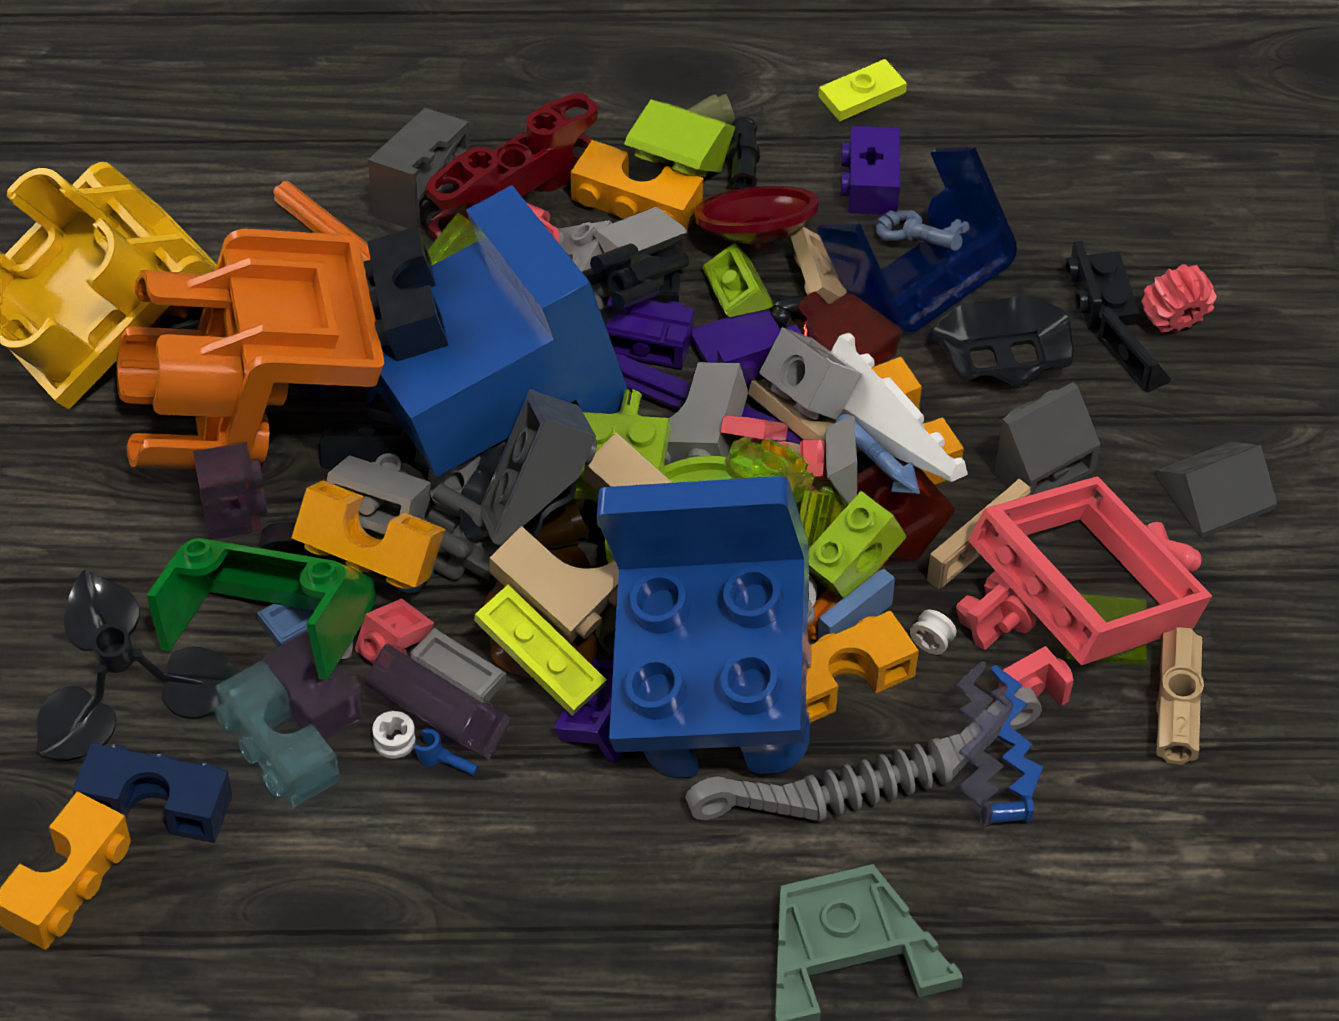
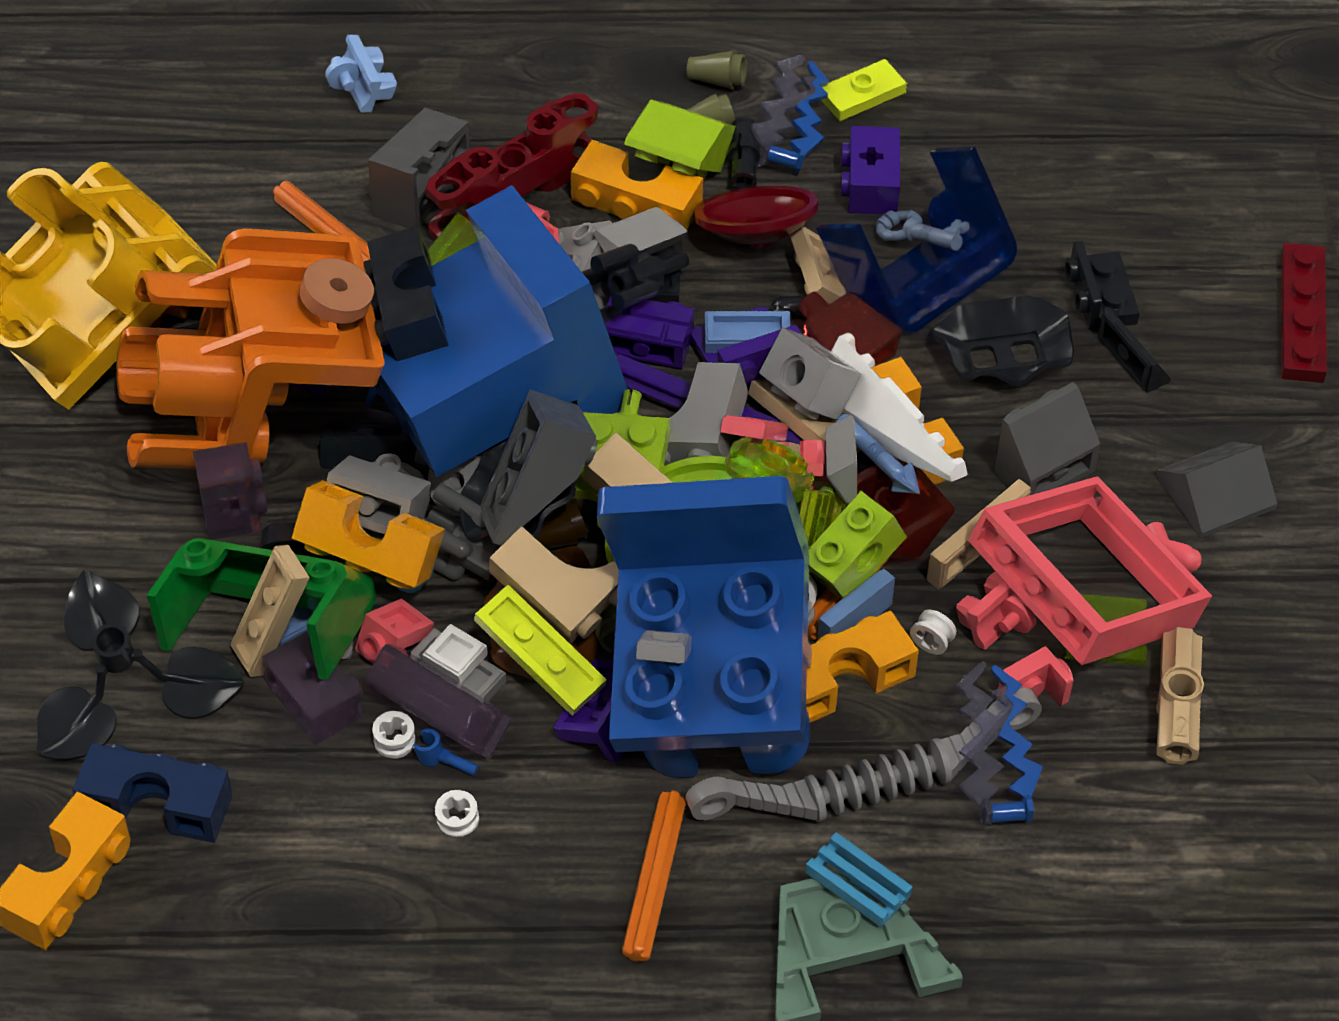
(269, 609): none -> tan tile
(292, 763): clear light blue arch -> none
(336, 290): none -> nougat piece
(360, 74): none -> light blue hips
(455, 653): none -> white tile
(460, 801): none -> white bush
(654, 876): none -> orange axle
(664, 646): none -> light grey tile
(719, 69): none -> olive cone
(734, 327): none -> medium blue tile
(737, 282): lime slope -> none
(767, 132): none -> piece
(863, 873): none -> dark azure tile
(1179, 298): coral gear -> none
(1303, 313): none -> dark red plate

